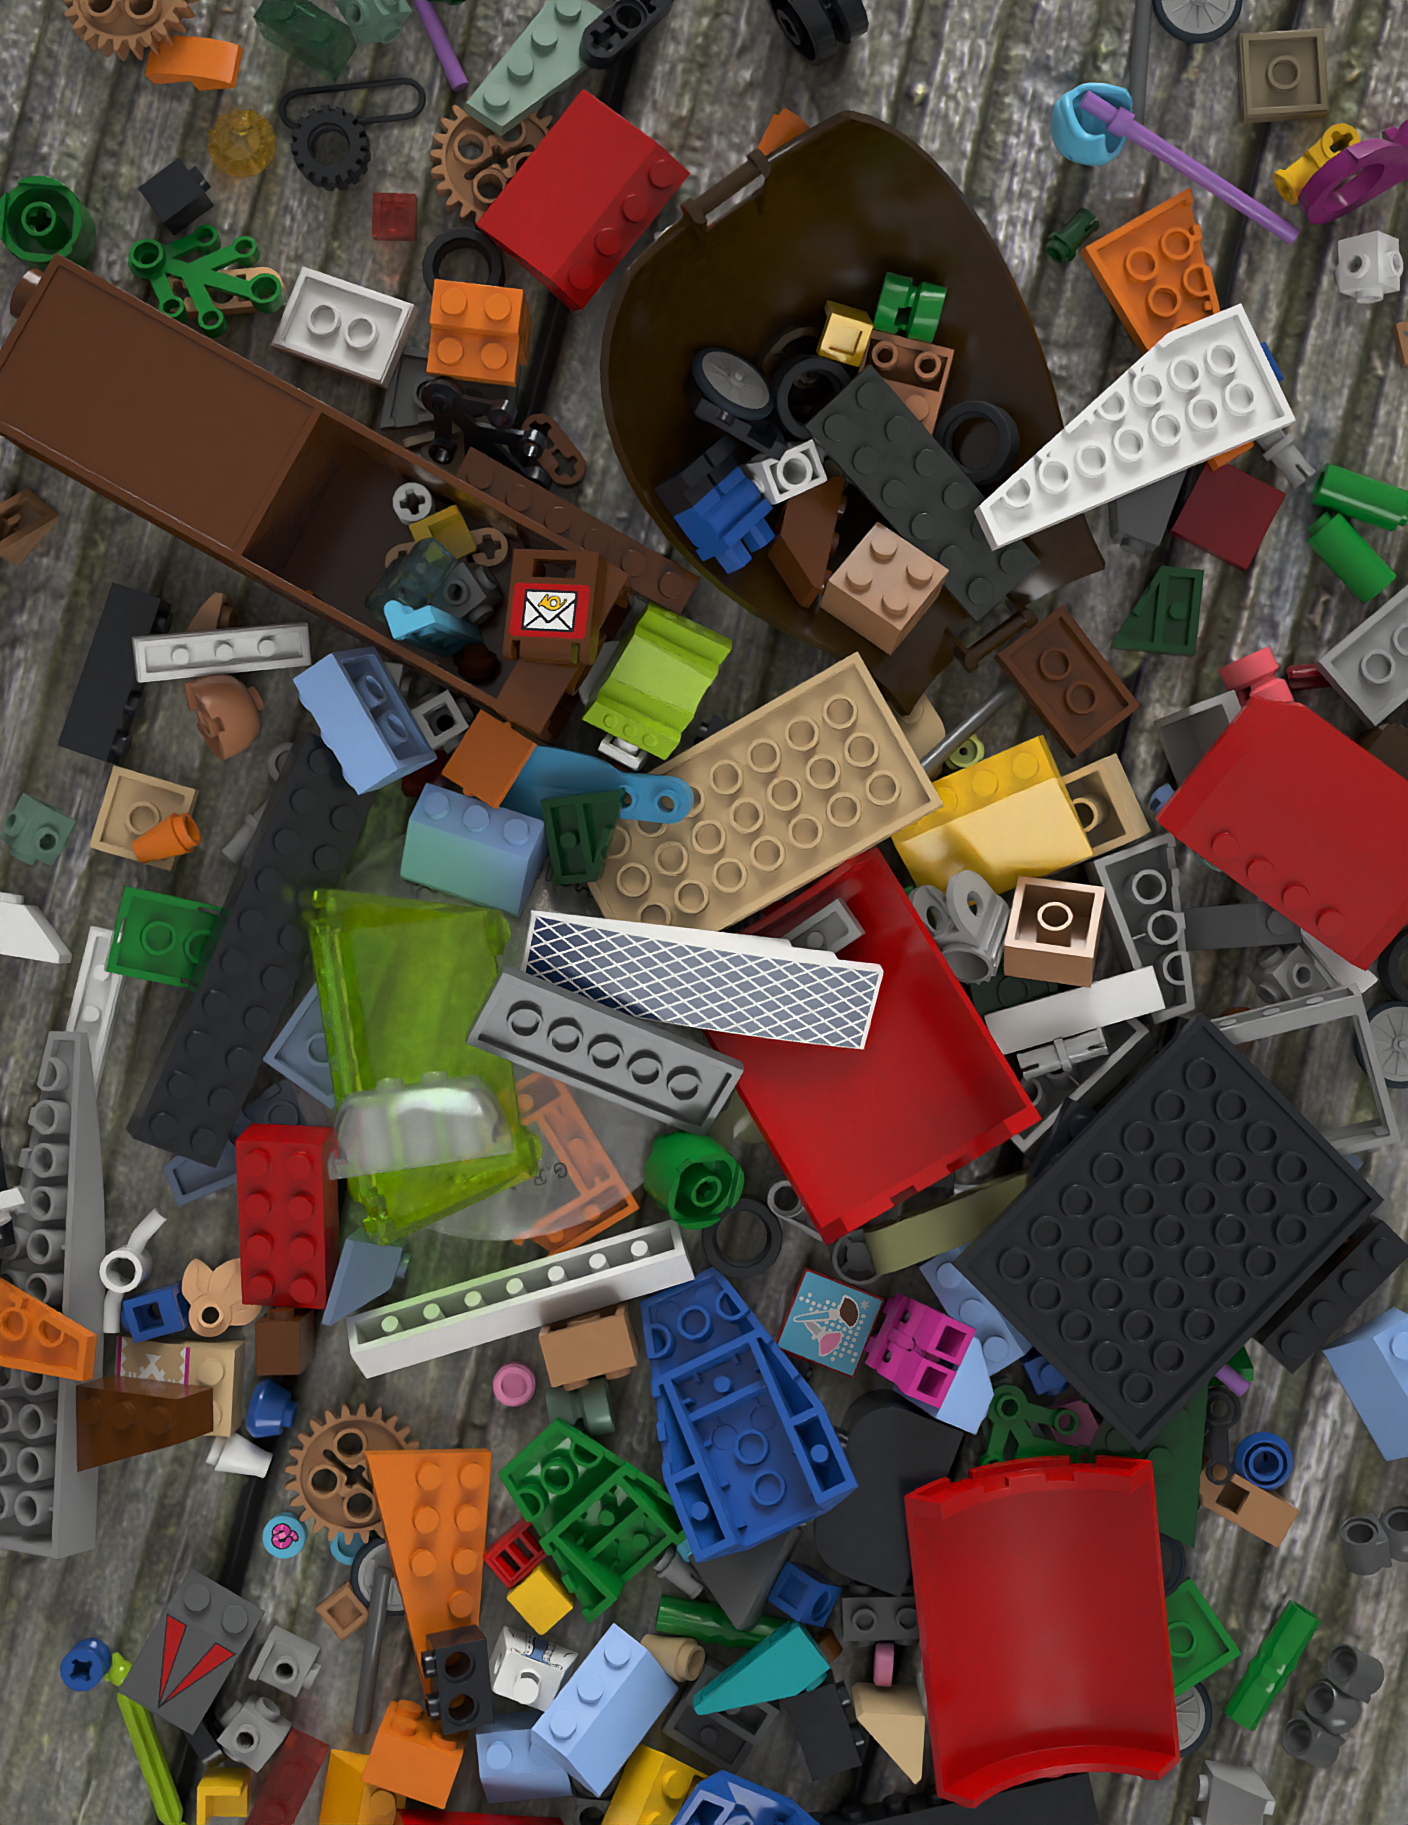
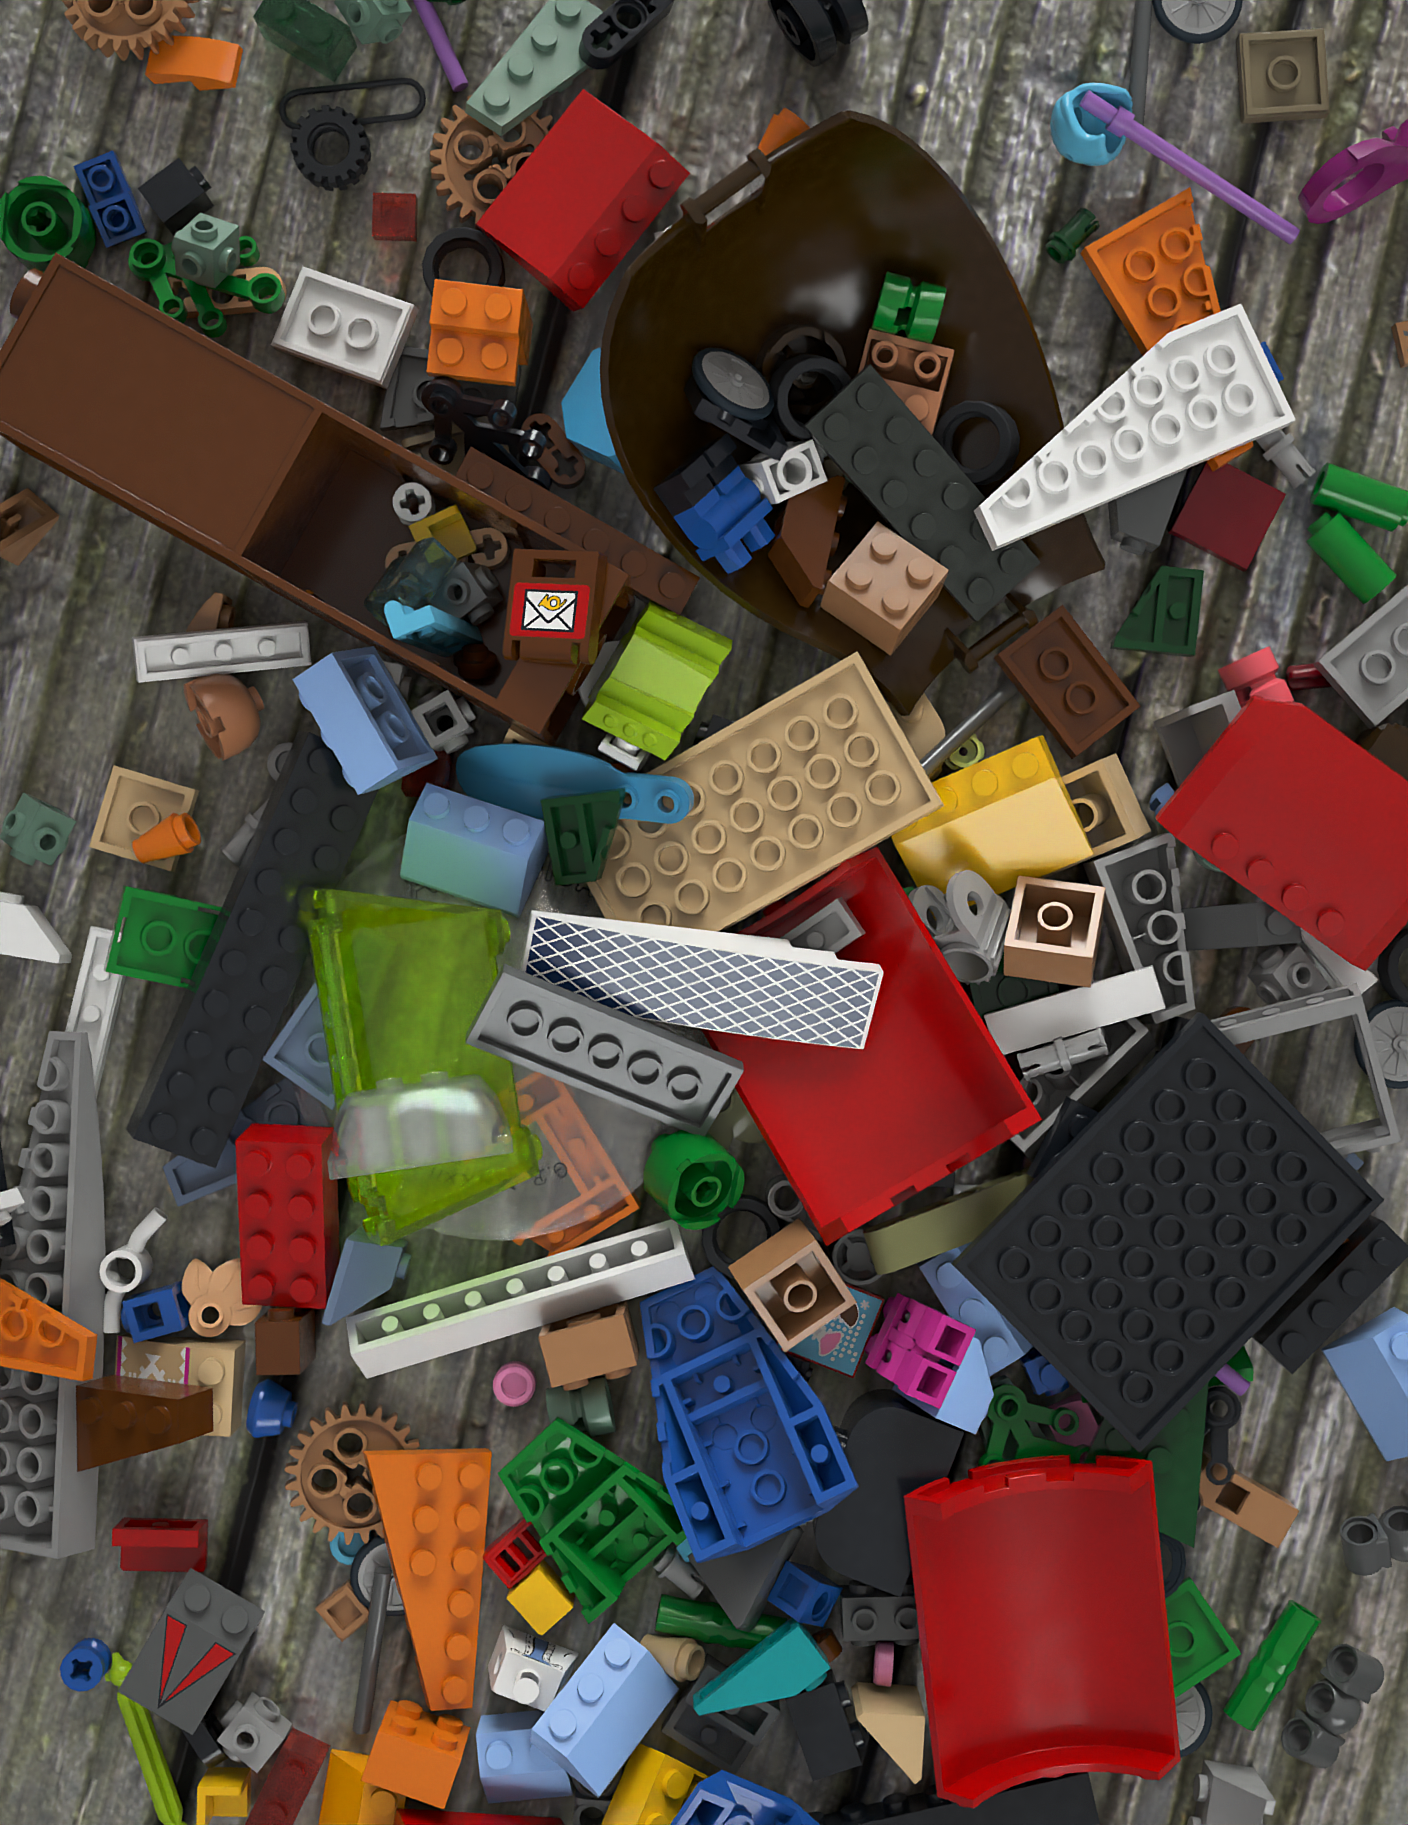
(108, 687): black brick -> none
(110, 199): none -> blue slope
(162, 1544): none -> red panel
(206, 250): none -> sand green brick
(237, 161): clear yellow gear -> none
(238, 1456): white cone -> none
(285, 1535): medium azure tile -> none
(291, 1649): light grey brick -> none
(466, 1677): black brick -> none
(489, 759): orange piece -> none
(585, 415): none -> dark azure slope
(792, 1284): none -> medium nougat brick
(844, 333): yellow panel -> none
(1264, 1460): blue cone -> none
(1294, 178): yellow connector -> none
(1369, 266): white brick -> none

